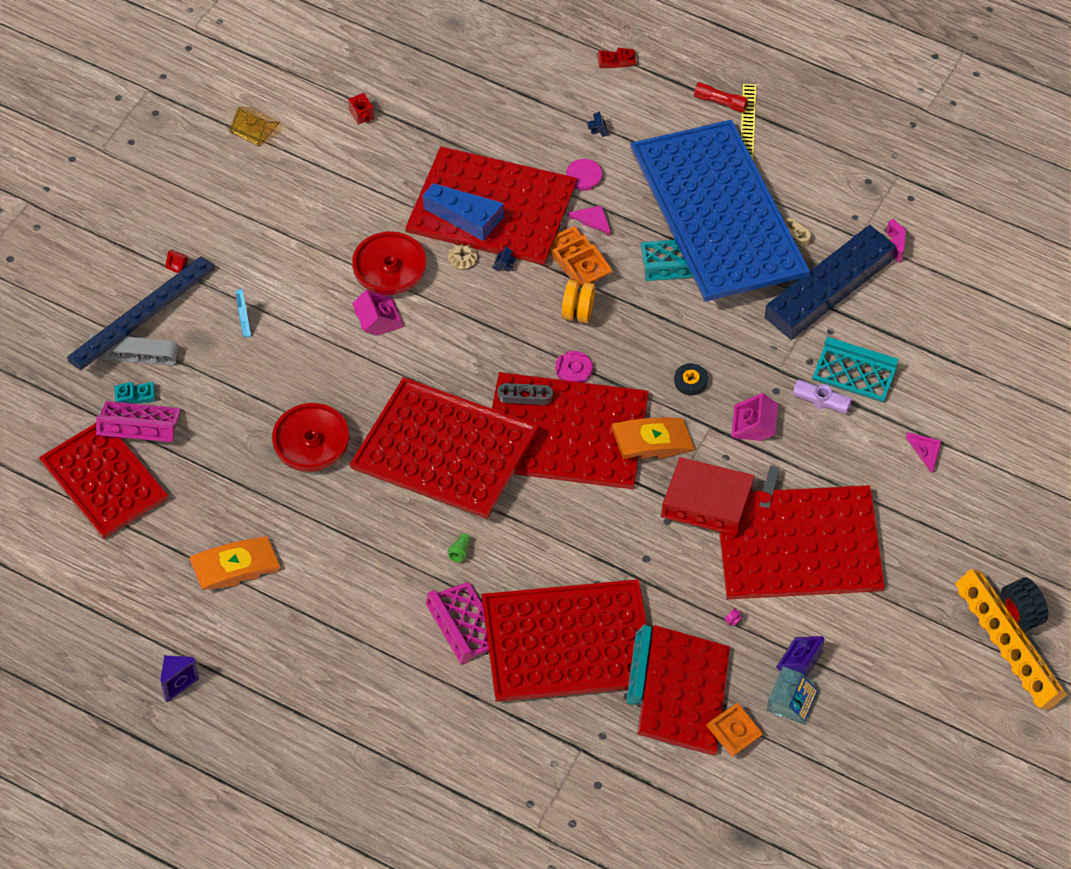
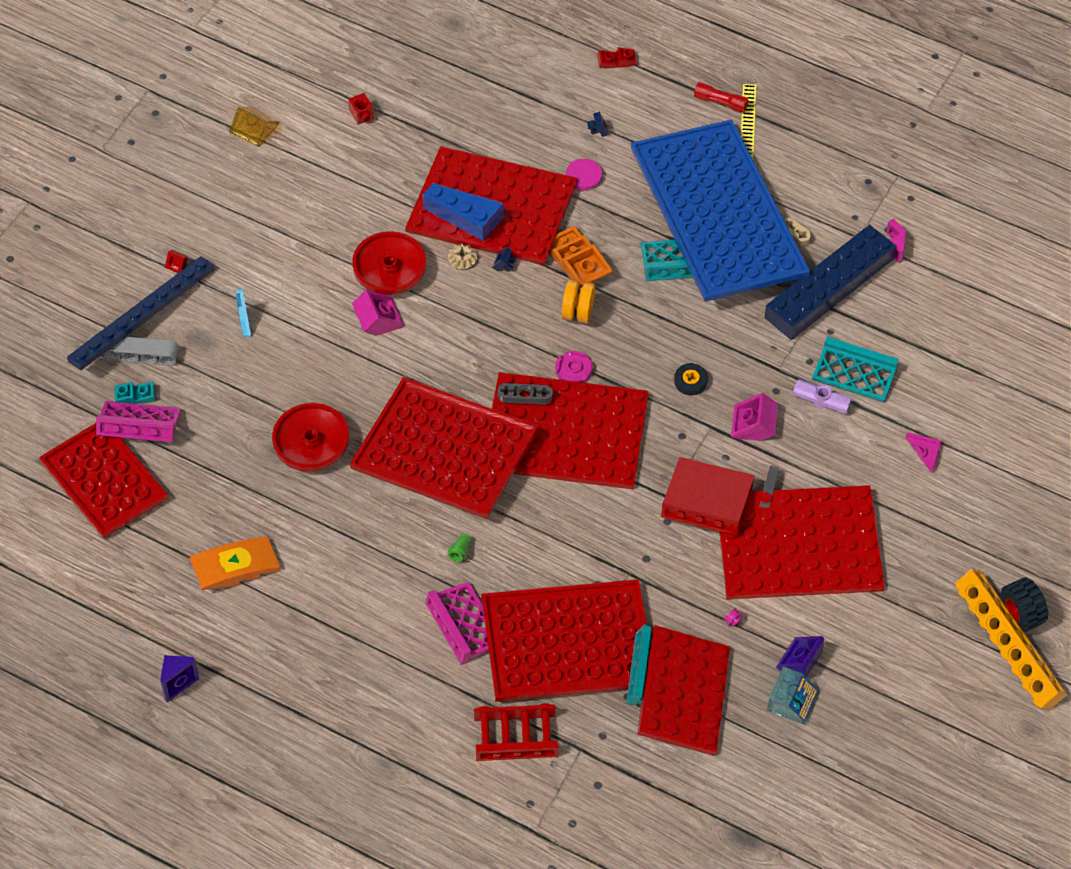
(518, 750): none -> red fence
(592, 217): dark pink tile -> none
(652, 437): orange slope -> none
(734, 729): orange plate -> none

